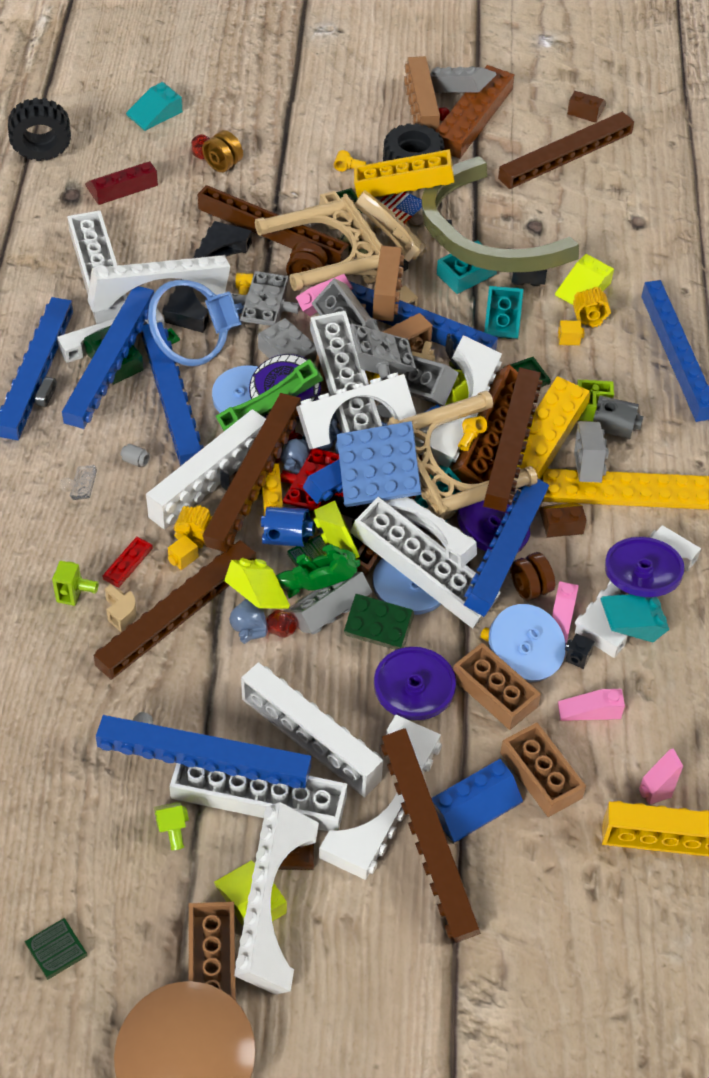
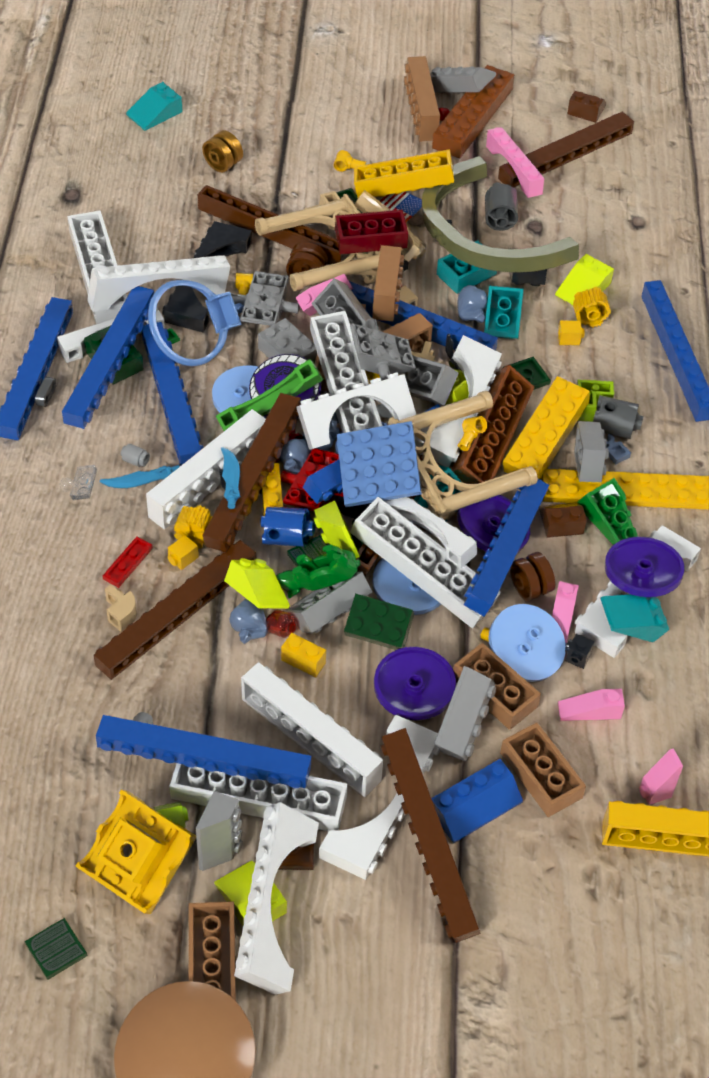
(39, 113): black tyre -> none
(69, 583): lime brick -> none
(123, 183): dark red slope -> none
(139, 478): none -> dark azure sword
(151, 866): none -> yellow piece
(196, 145): clear red head -> none
(219, 831): none -> light grey slope
(231, 475): none -> dark azure sword
(303, 655): none -> yellow brick
(370, 230): none -> dark red brick
(411, 138): black tyre -> none
(465, 714): none -> light grey slope
(472, 304): none -> sand blue piece
(501, 207): none -> dark grey cylinder
(512, 440): reddish brown brick -> none
(529, 177): none -> bright pink arch
(609, 511): none -> green wedge
(617, 451): none -> sand blue plate

